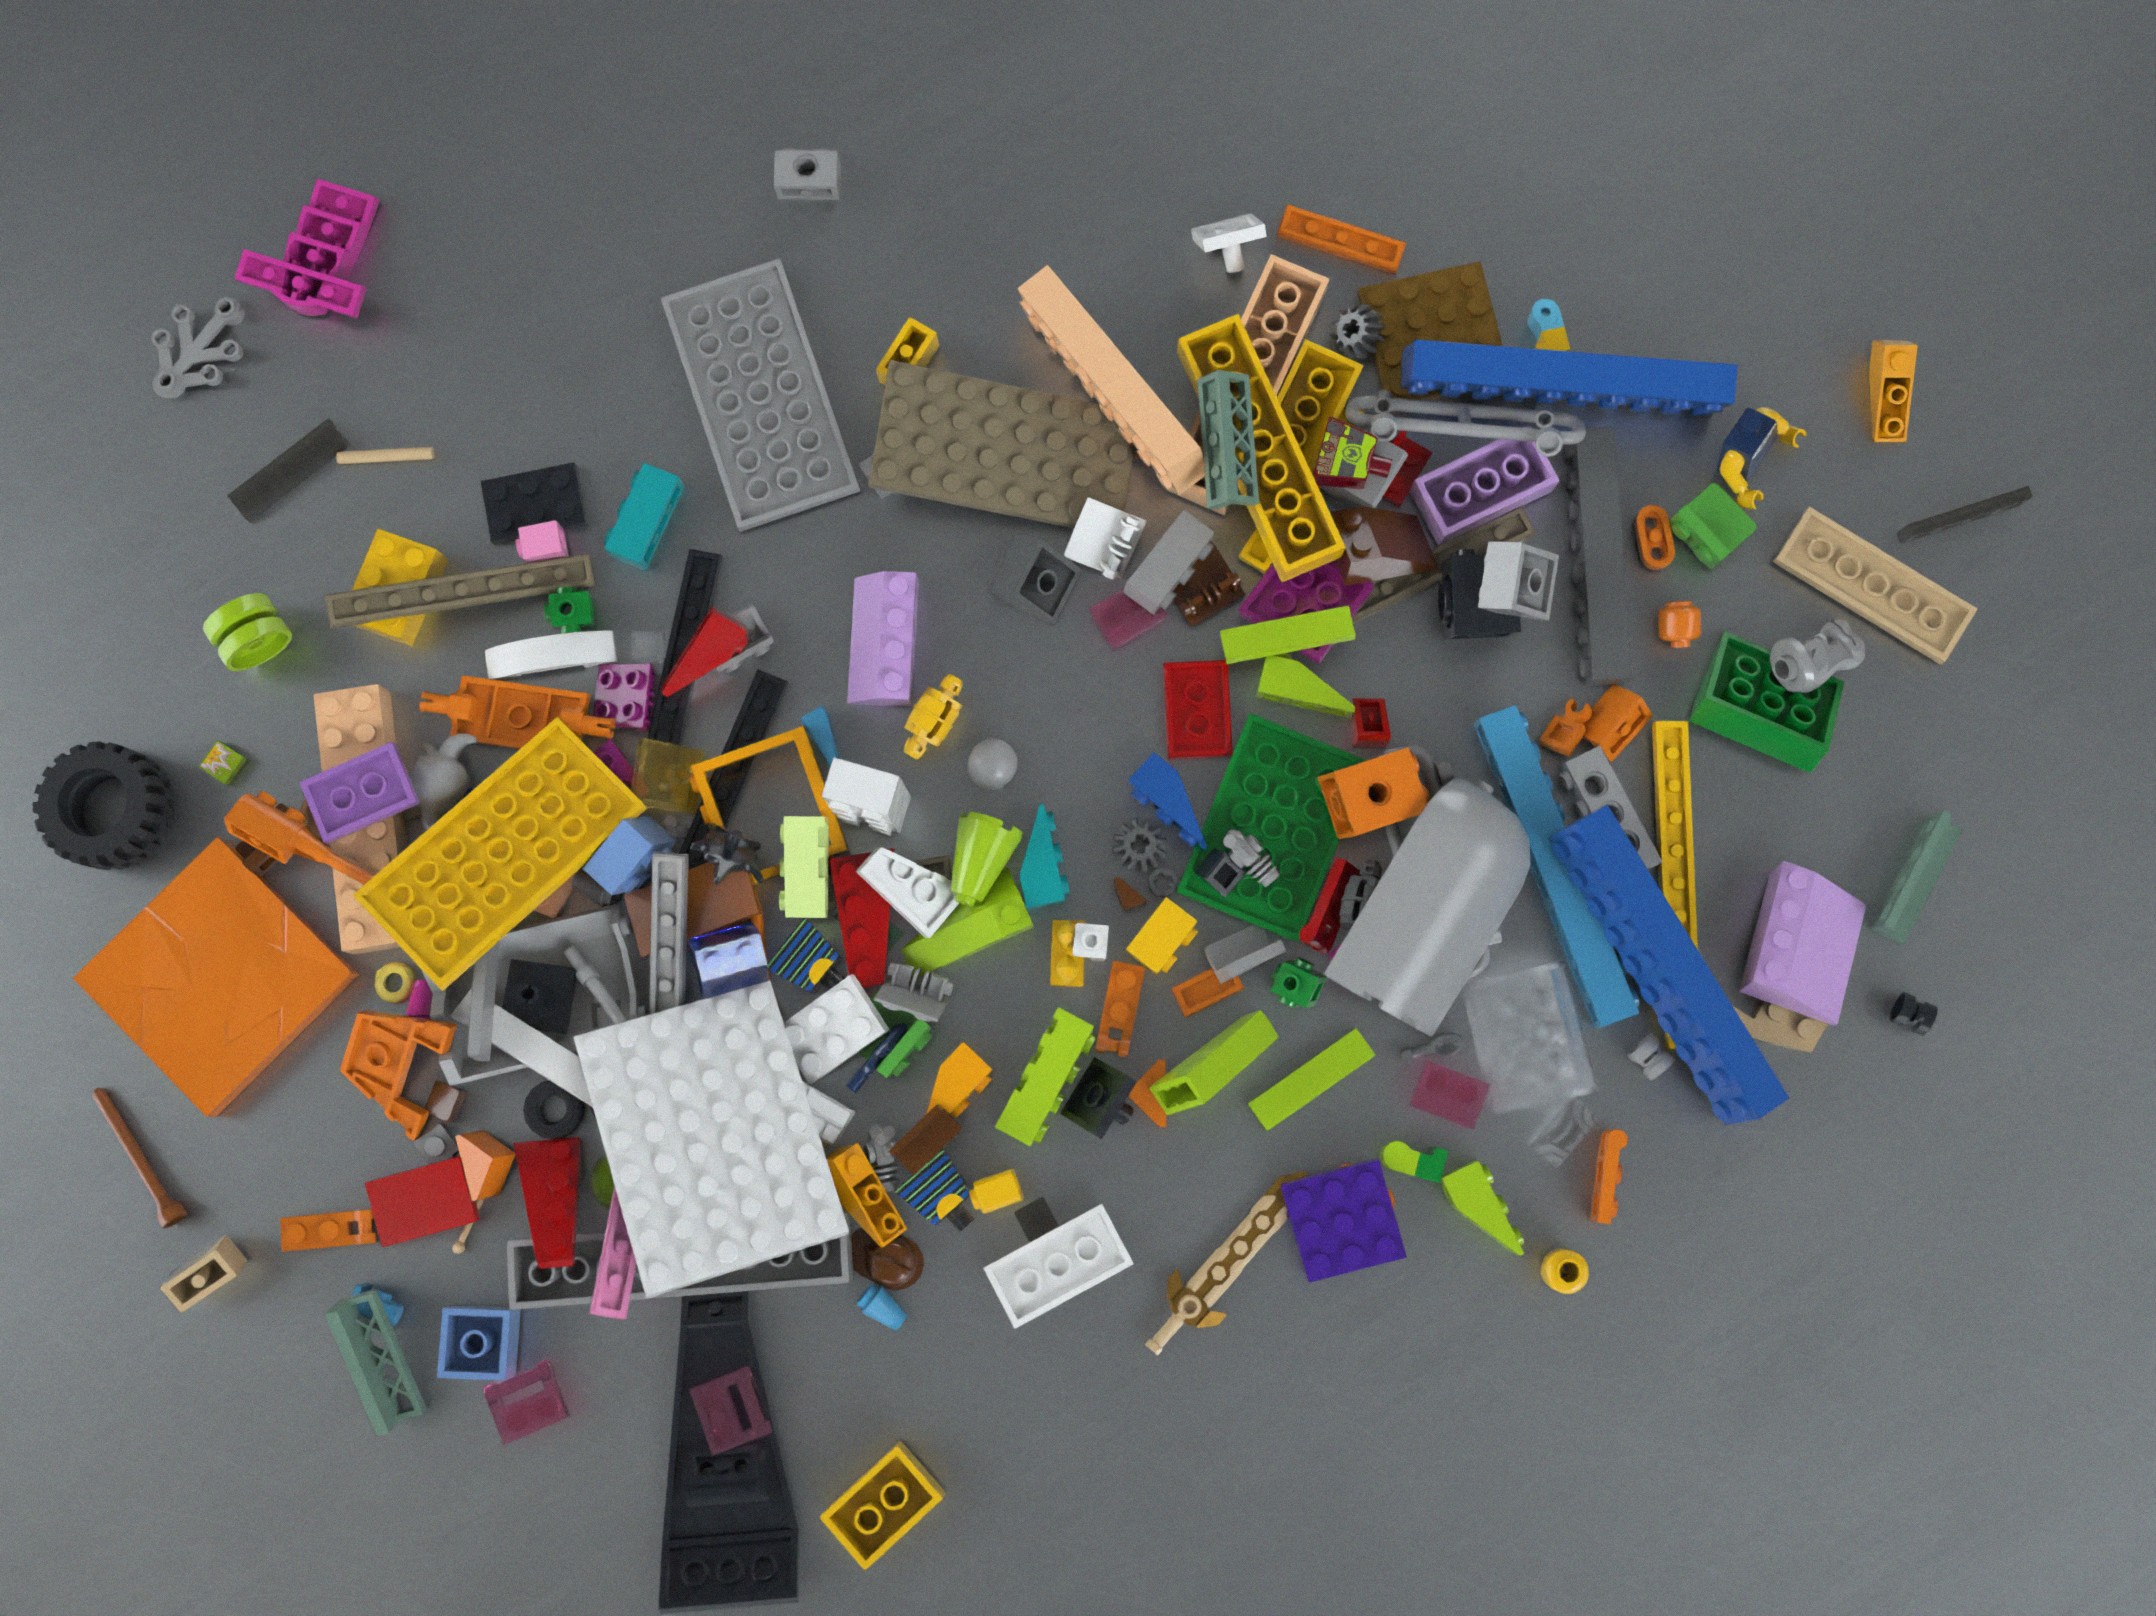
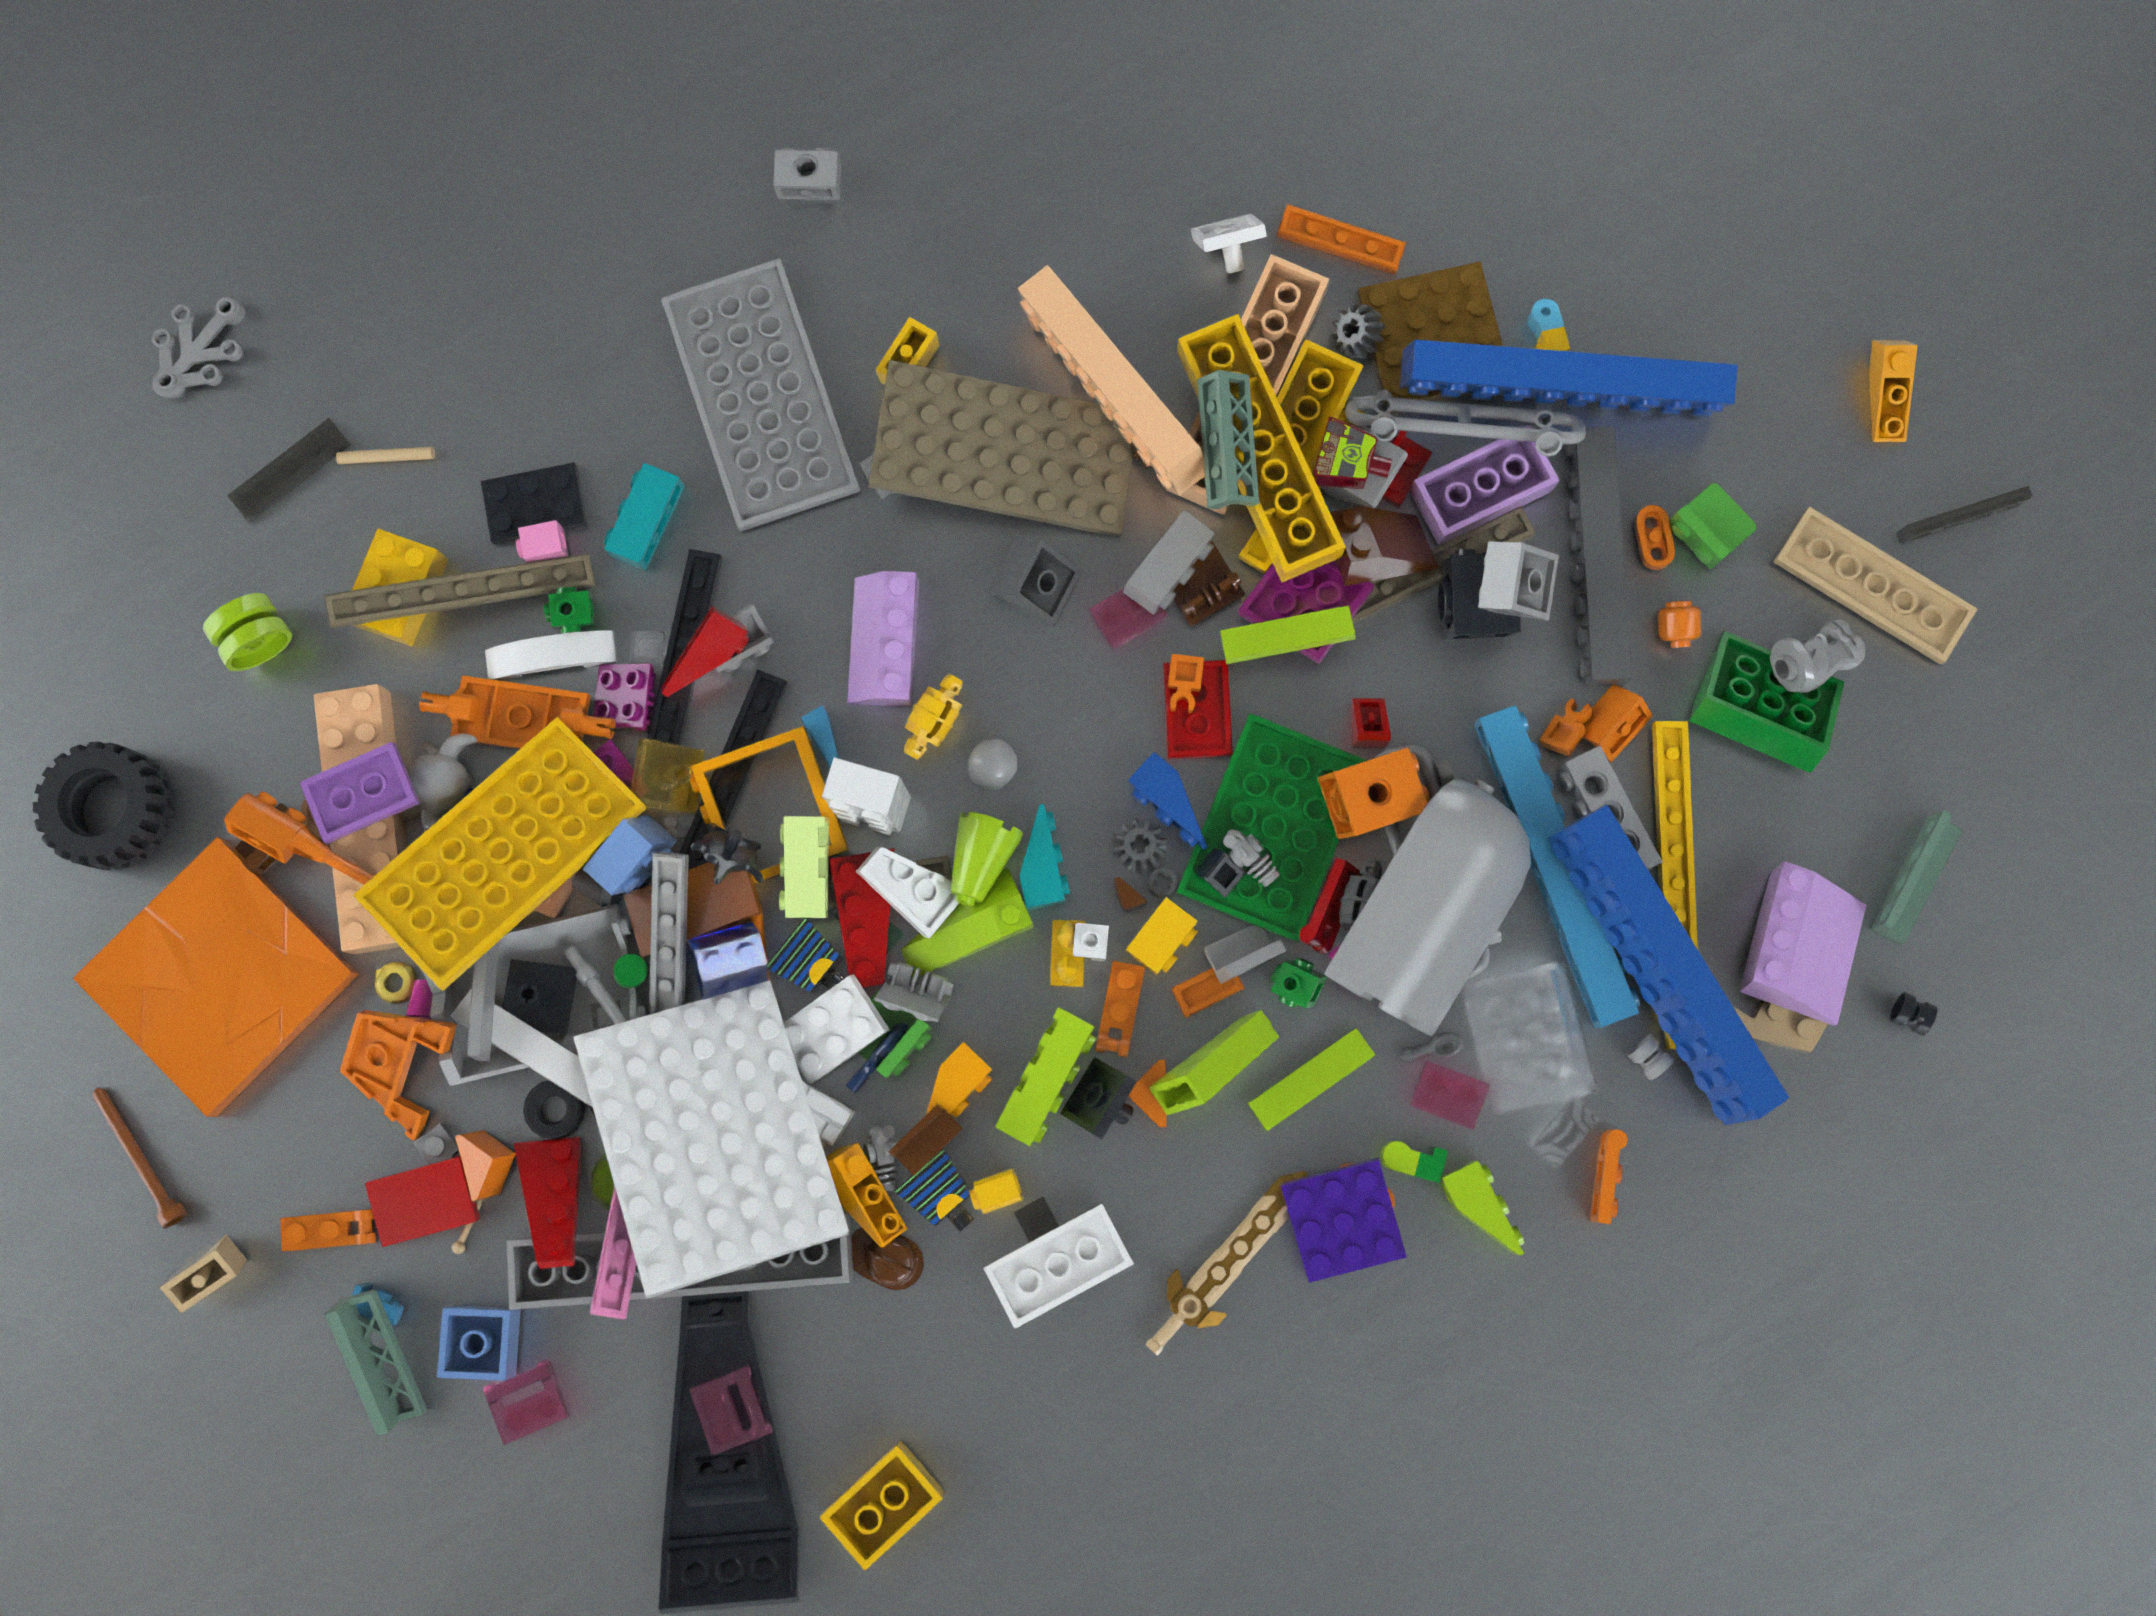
(222, 762): tile -> none
(318, 254): dark pink slope -> none
(445, 1101): reddish brown slope -> none
(630, 971): none -> green tile
(881, 1306): dark azure cone -> none
(1104, 538): white hinge -> none
(1185, 677): none -> orange plate
(1295, 685): lime slope -> none
(1575, 1273): yellow head -> none
(1747, 447): torso -> none

